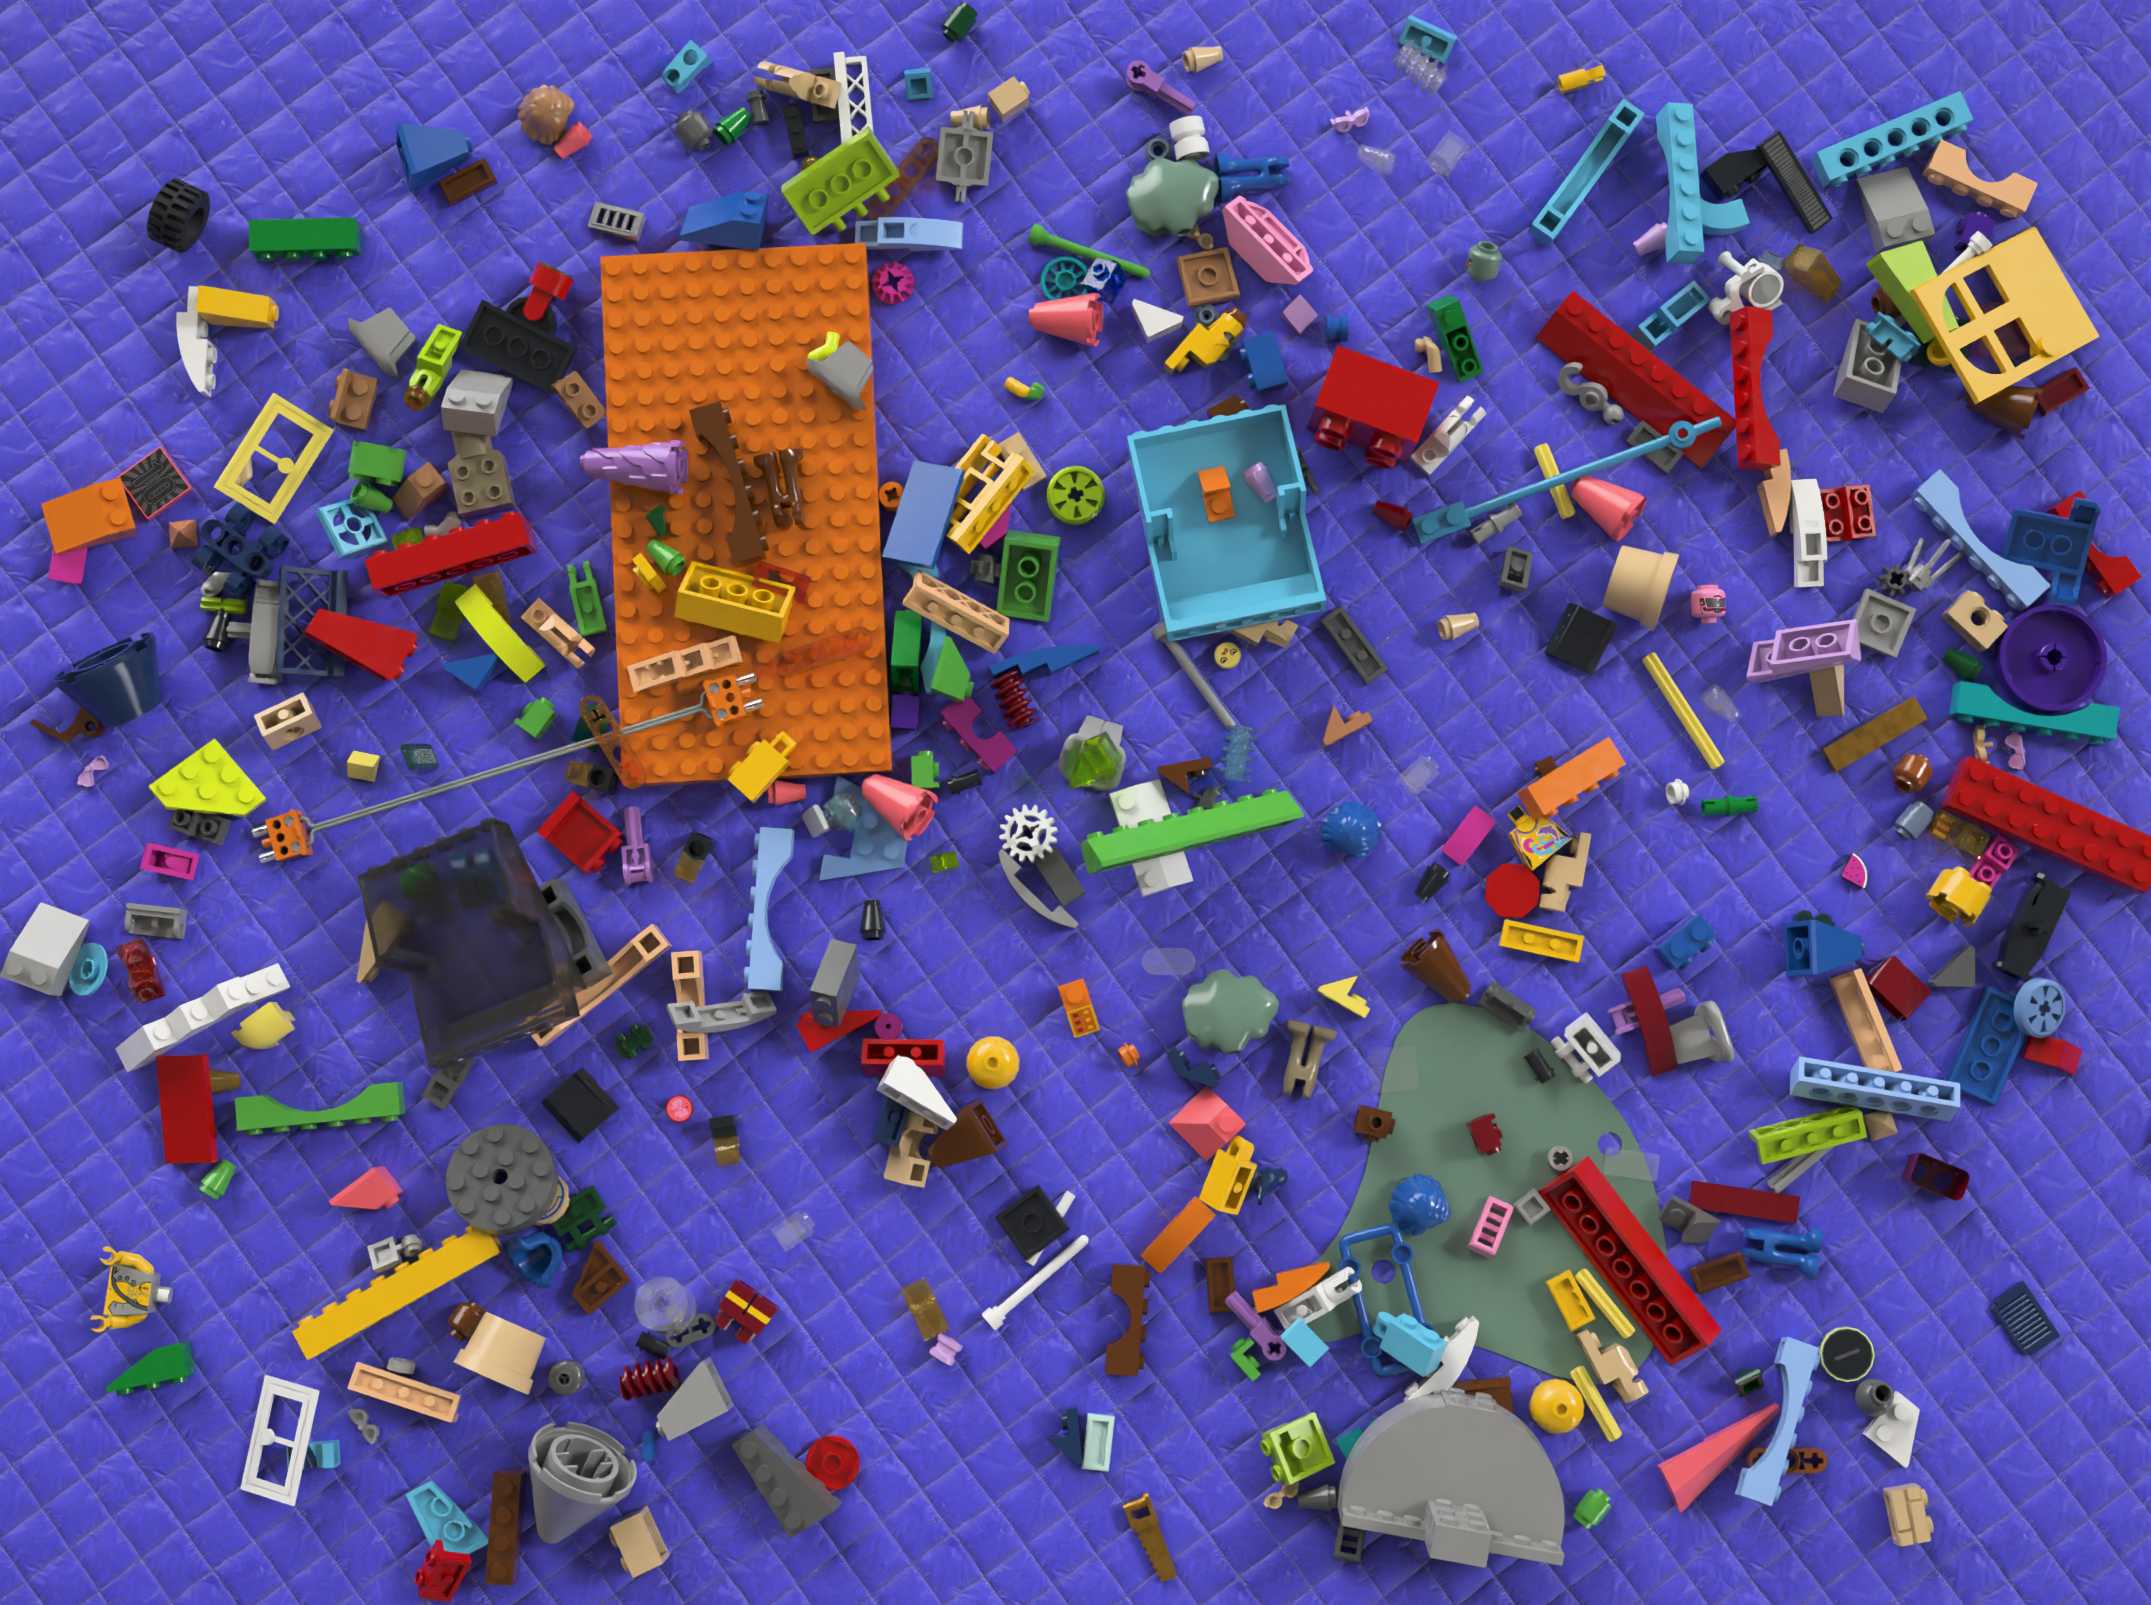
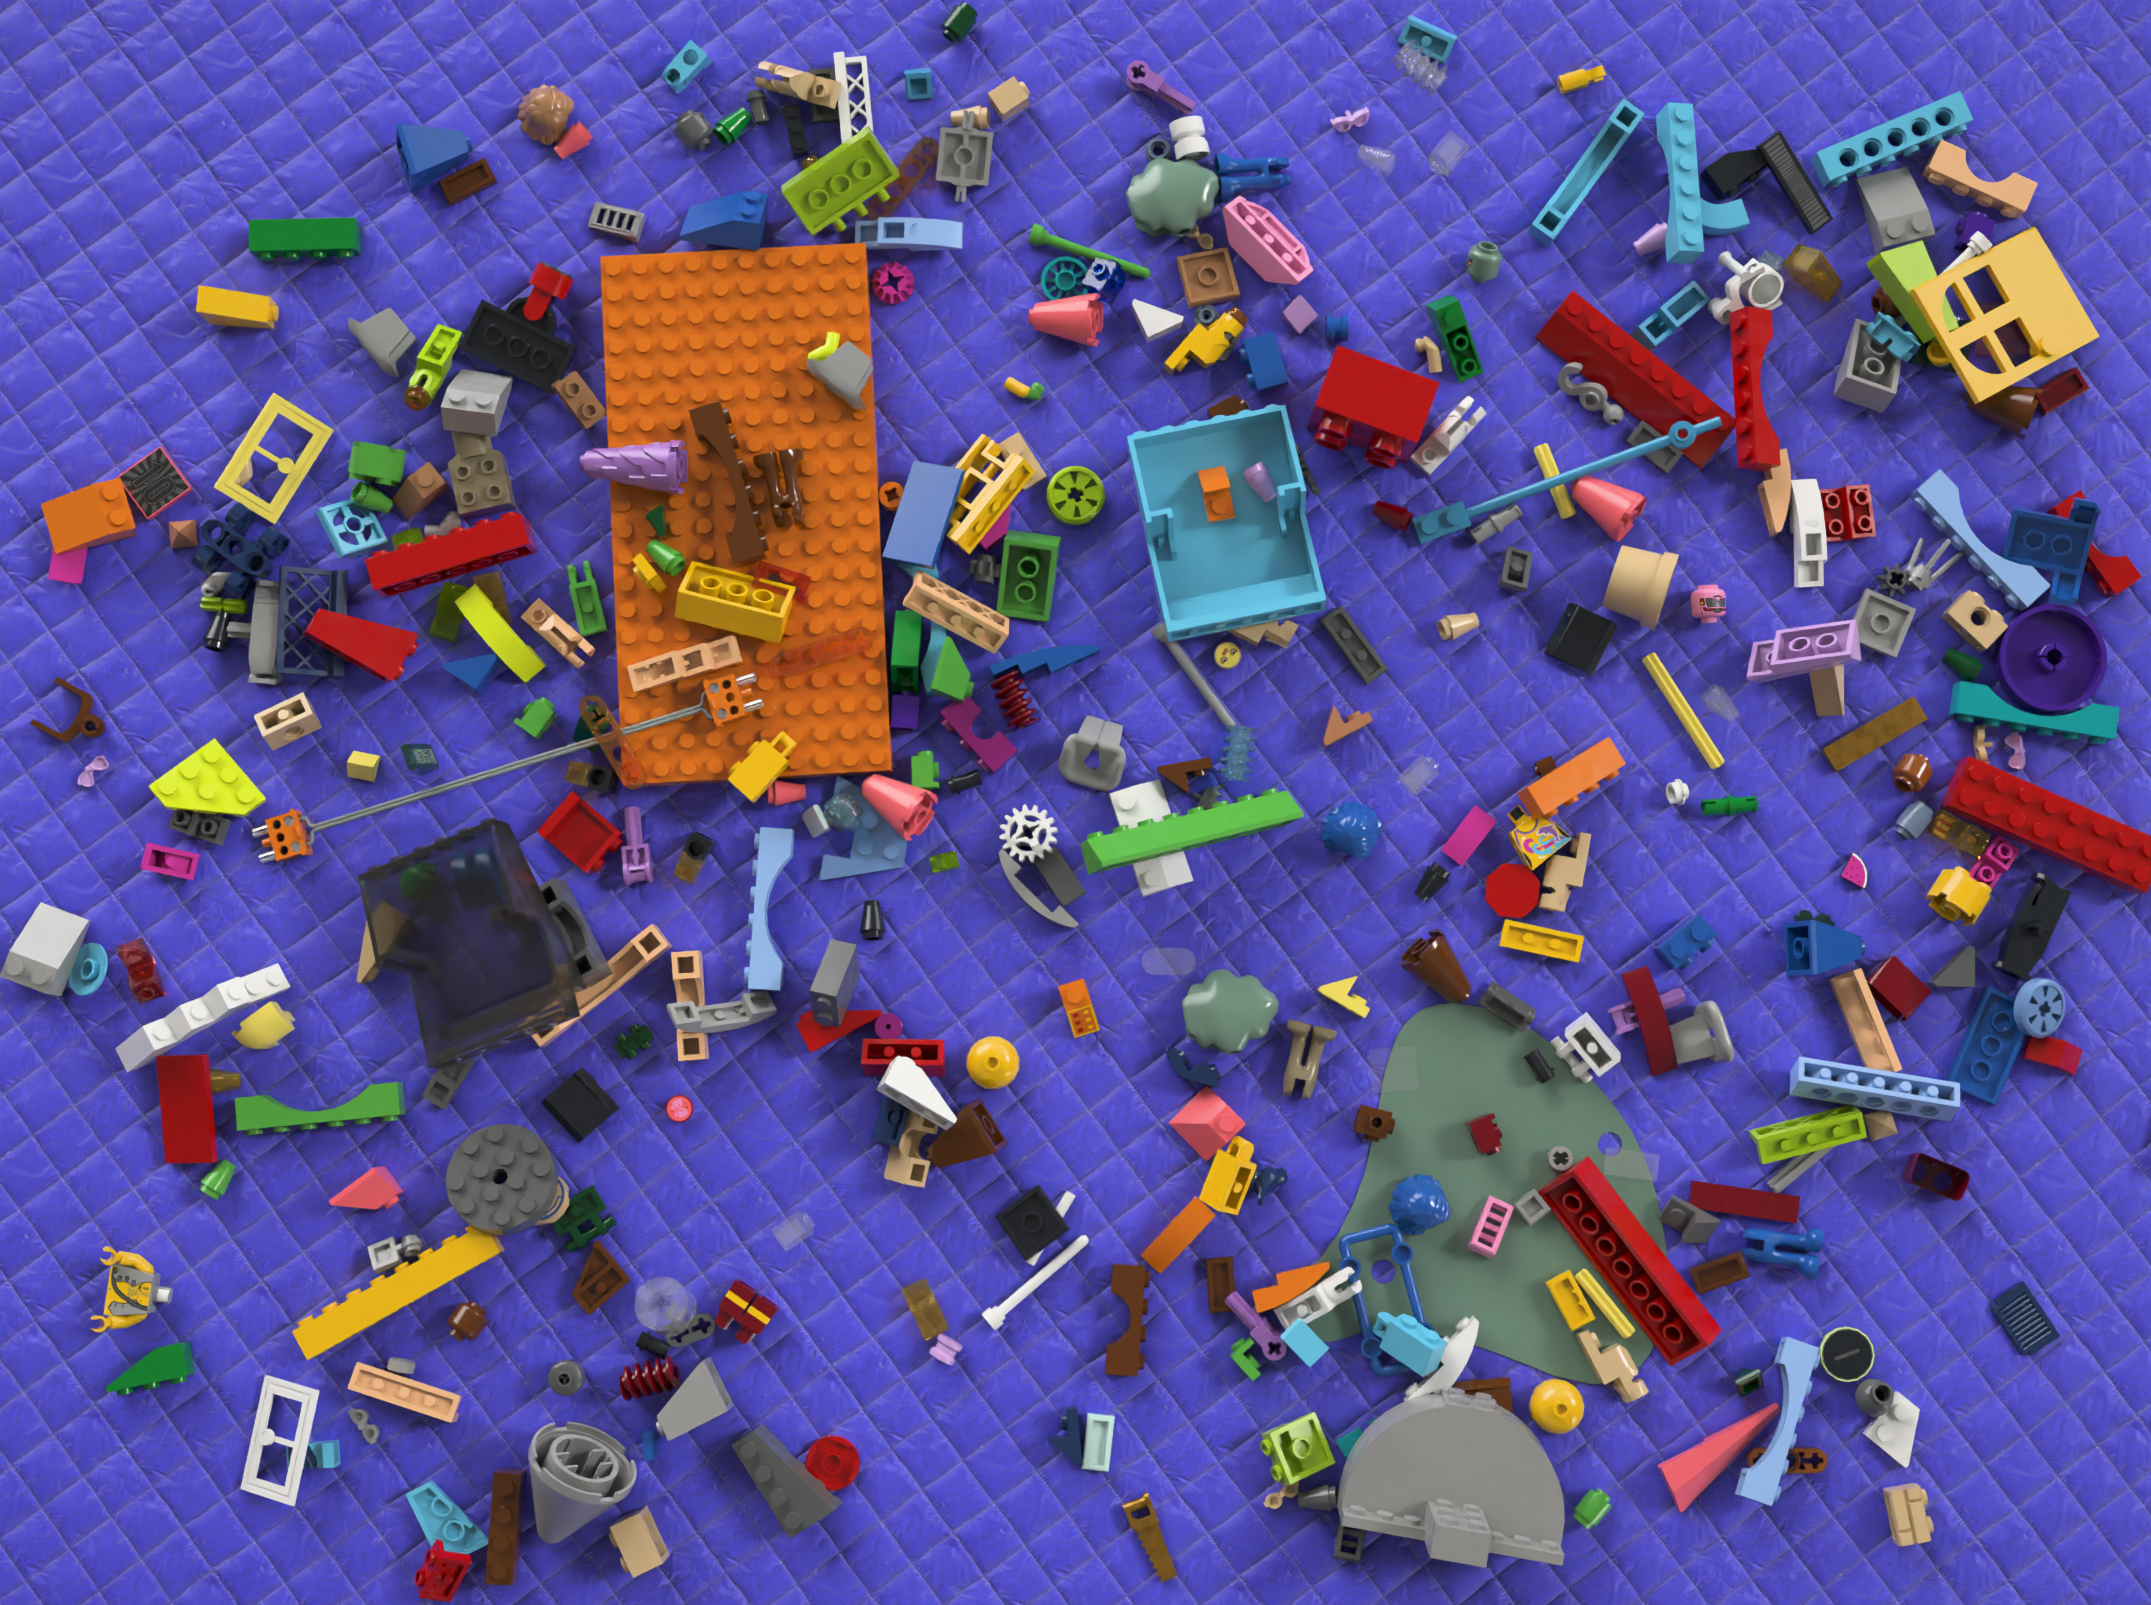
(115, 681): dark blue cone -> none
(155, 920): light grey hinge -> none
(178, 215): black tyre -> none
(196, 351): white slope -> none
(353, 400): medium nougat bracket -> none
(502, 1352): tan piece -> none
(535, 1257): blue hair -> none
(726, 1140): leg -> none
(1095, 759): clear neon green slope -> none
(1128, 1055): orange plate -> none
(1199, 58): tan cone -> none
(1596, 1403): light yellow axle -> none

